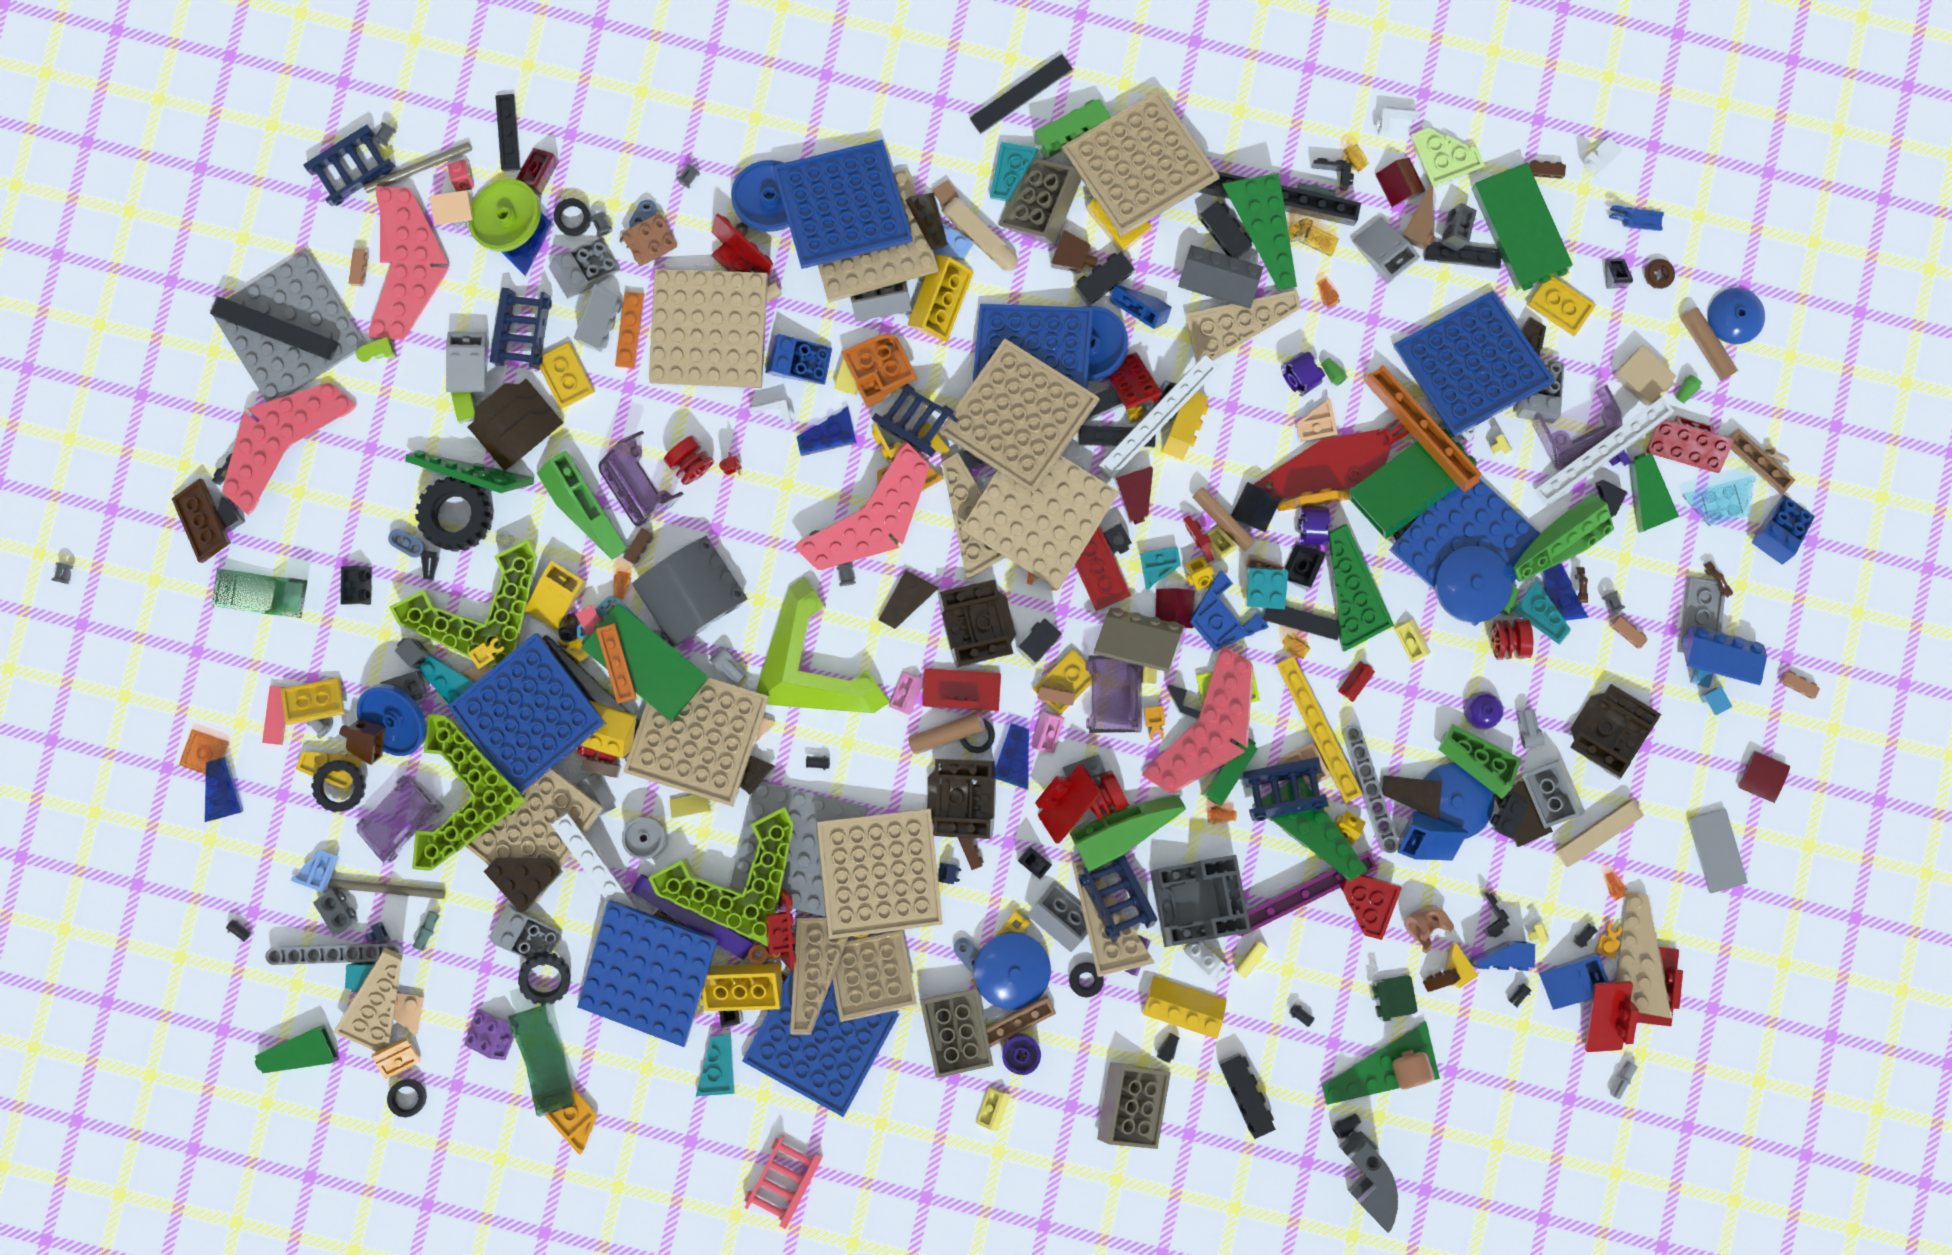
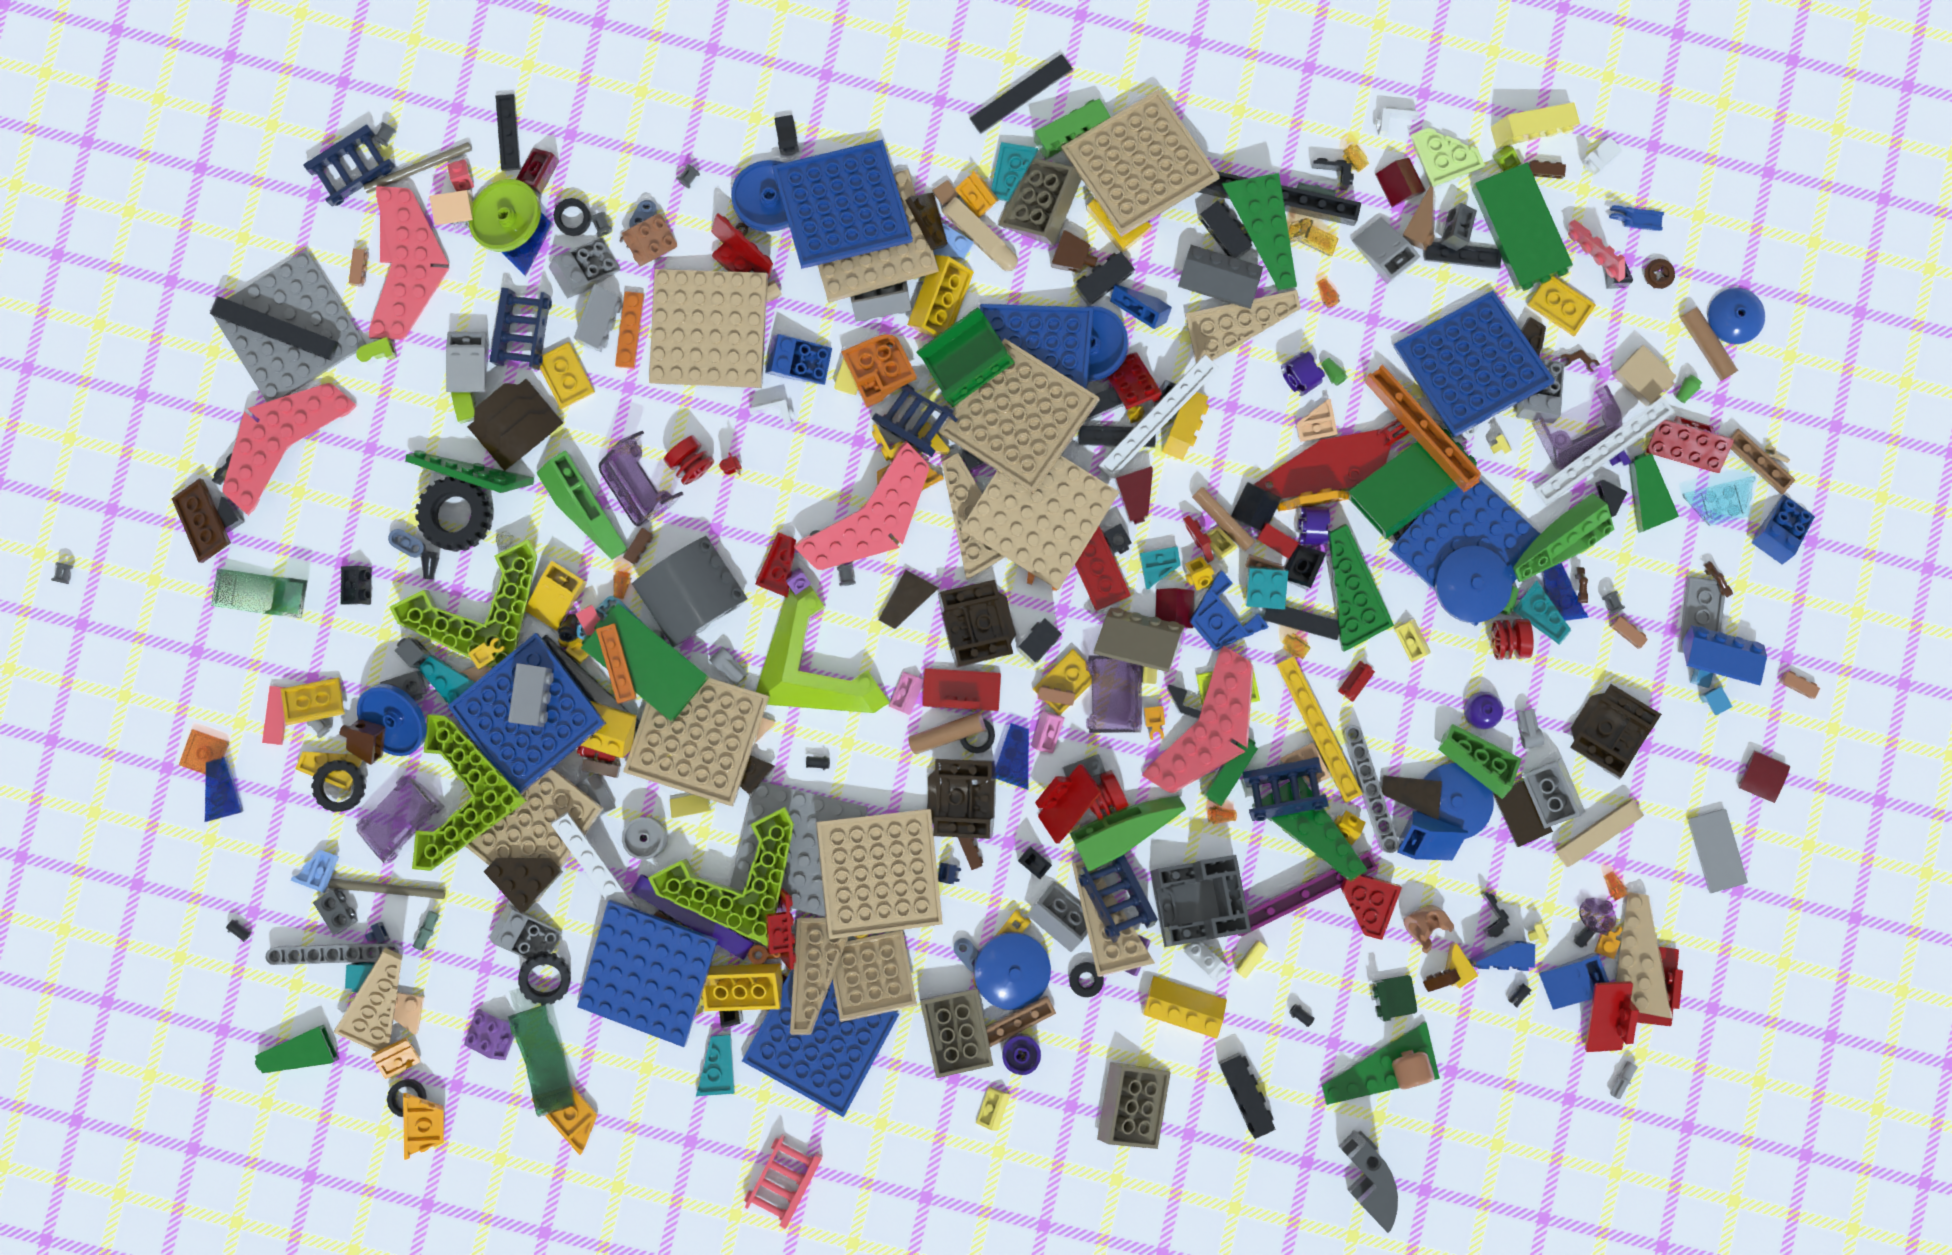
(421, 1124): none -> light orange wing
(530, 695): none -> light grey slope
(778, 566): none -> red wing
(786, 135): none -> black bracket
(798, 581): none -> medium lavender bracket
(830, 434): clear blue wing -> none
(965, 356): none -> green panel
(976, 194): none -> light orange plate
(1167, 1050): black cone -> none
(1277, 540): none -> red tile
(1343, 1127): black cone -> none
(1506, 158): none -> lime slope
(1509, 816): black bracket -> none
(1535, 124): none -> light yellow wedge
(1583, 356): none -> reddish brown arm
(1594, 246): none -> coral wing
(1597, 915): none -> clear purple dish

